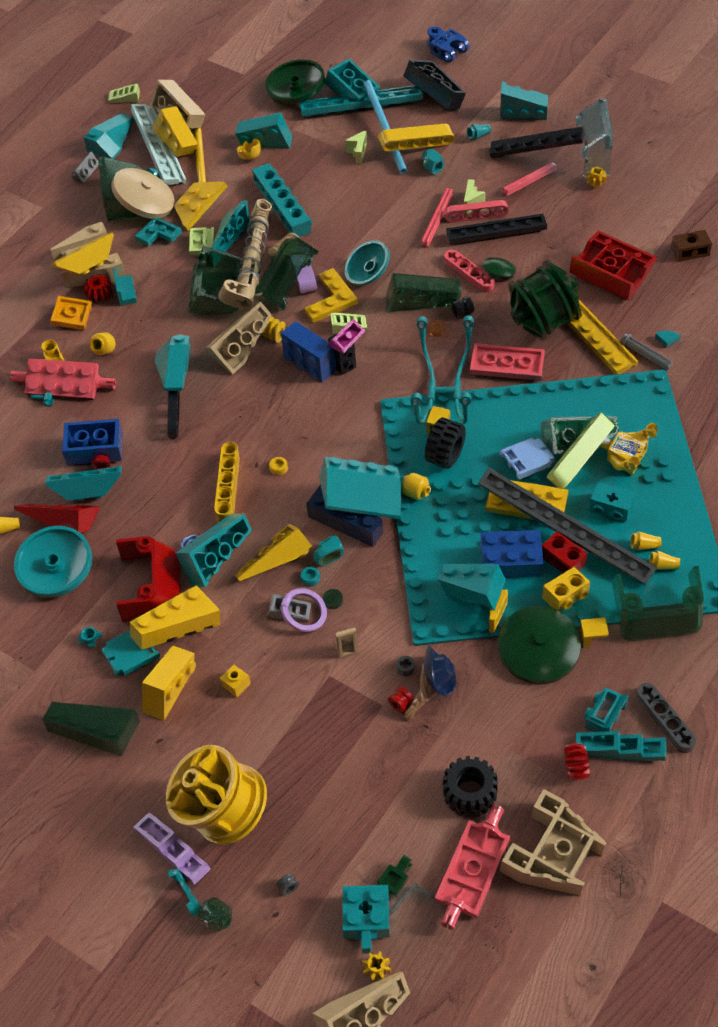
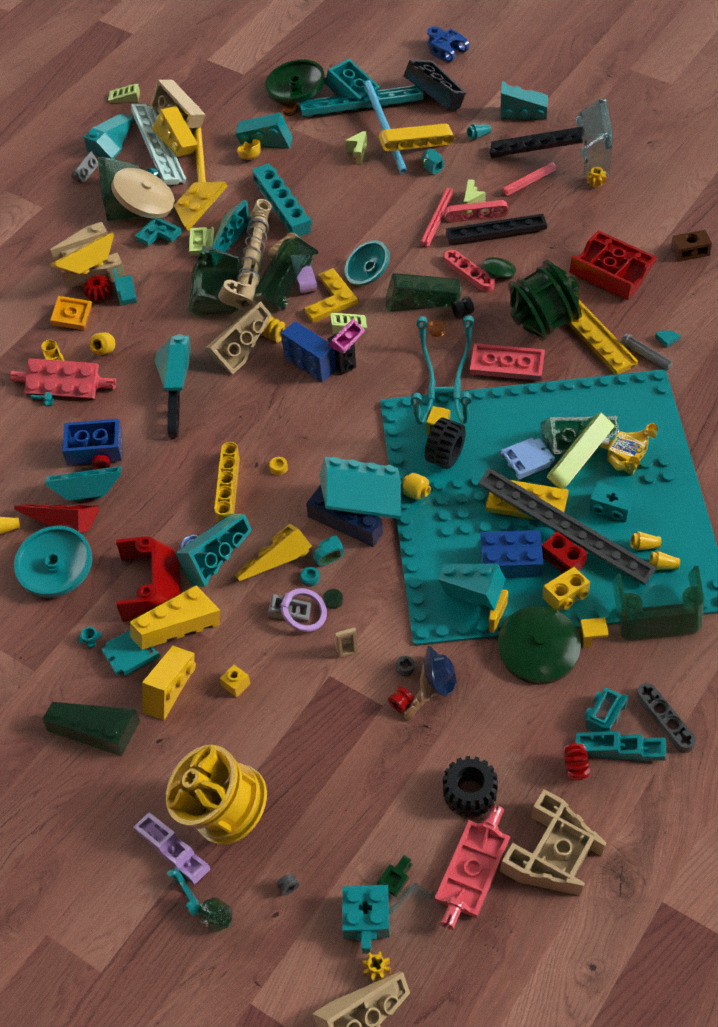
(289, 109): none -> clear orange tile

